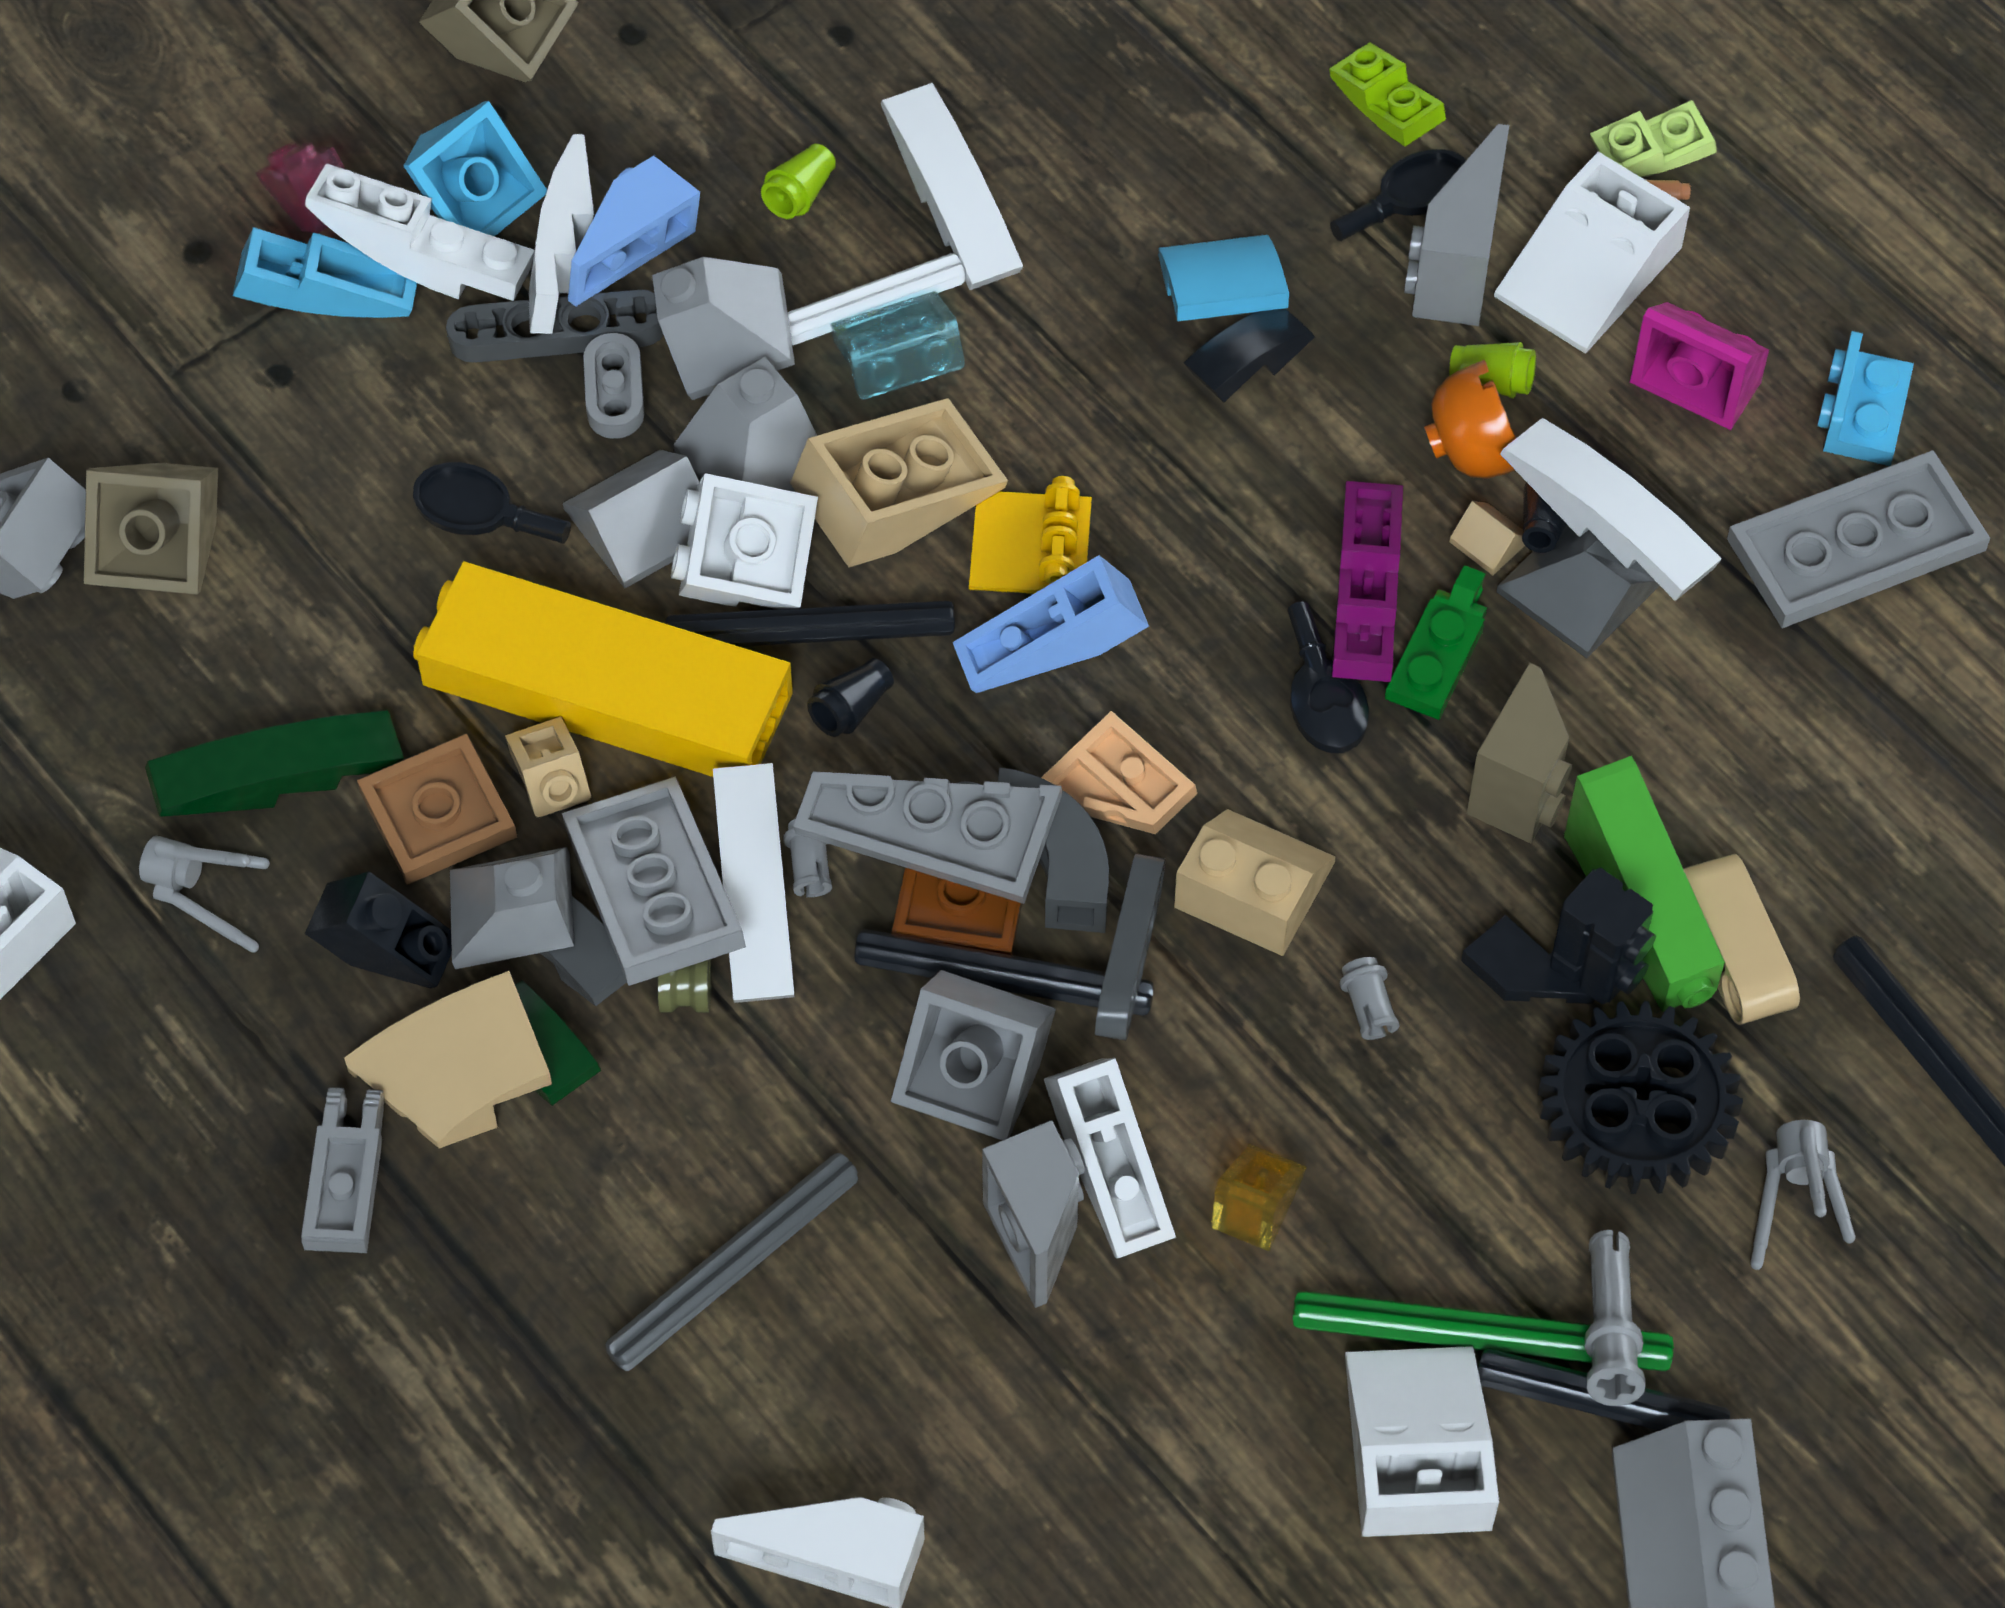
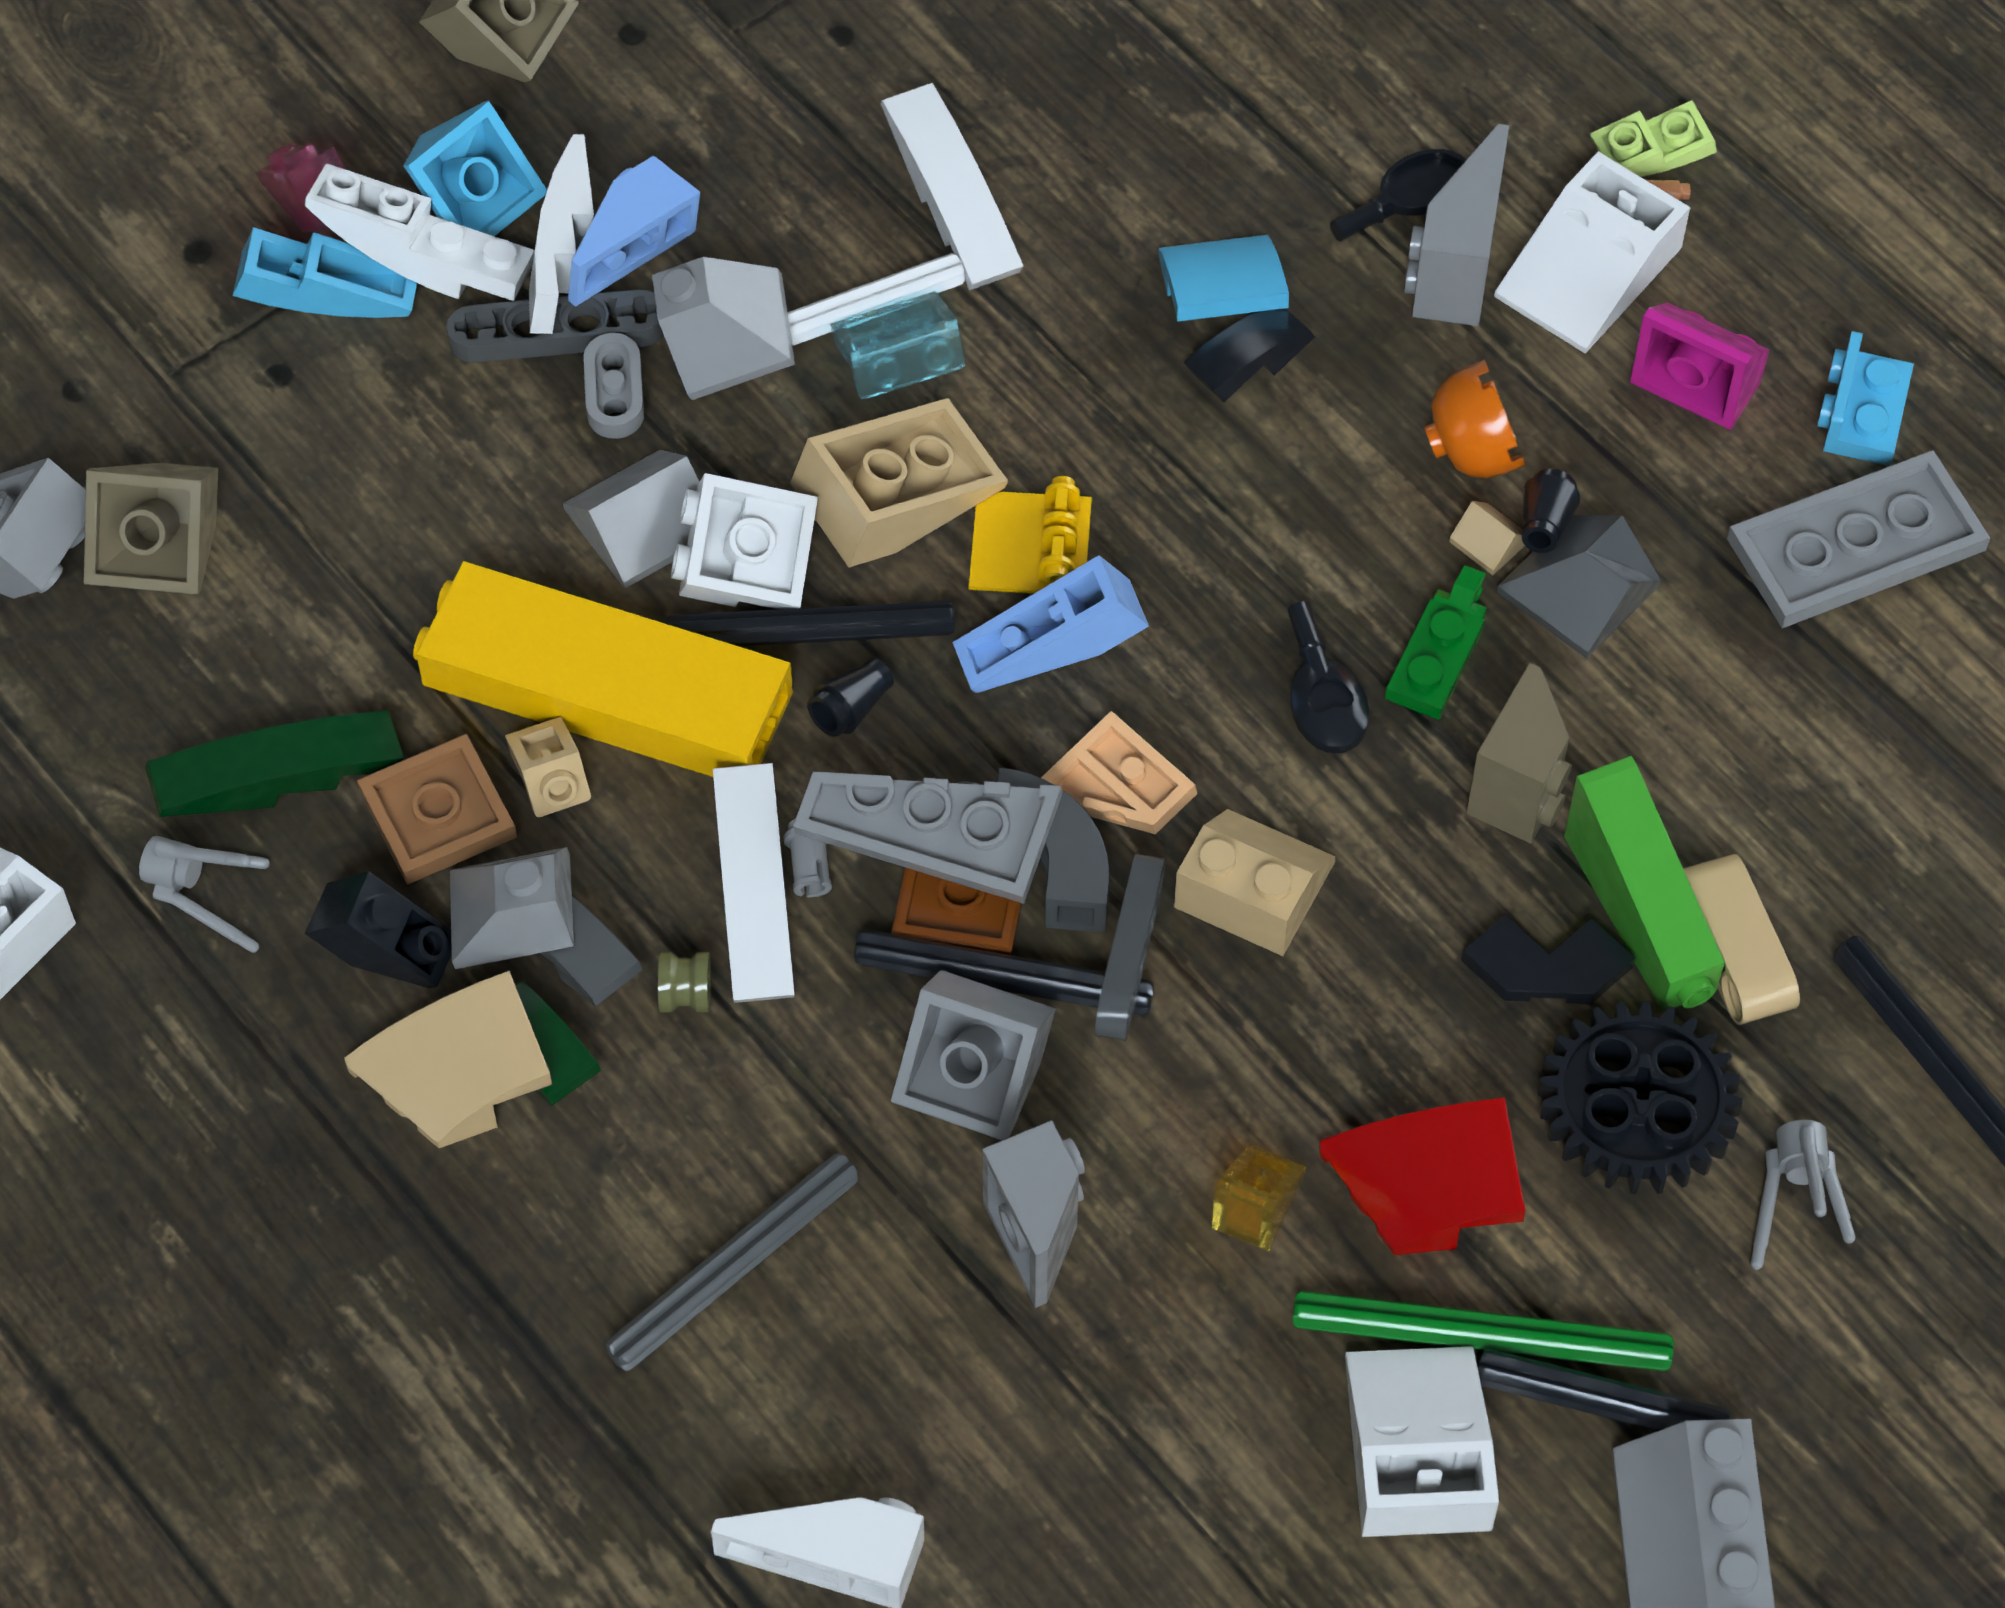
(343, 1176): light grey hinge -> none
(476, 502): black piece -> none
(653, 881): light grey plate -> none
(748, 429): light grey slope -> none
(797, 182): lime cone -> none
(1118, 1172): white slope -> none
(1368, 581): magenta slope -> none
(1369, 997): light grey pin -> none
(1382, 91): lime slope -> none
(1431, 1173): none -> red slope
(1508, 365): lime cone -> none
(1603, 937): black brick -> none
(1612, 505): white slope -> none
(1613, 1337): light grey pin -> none

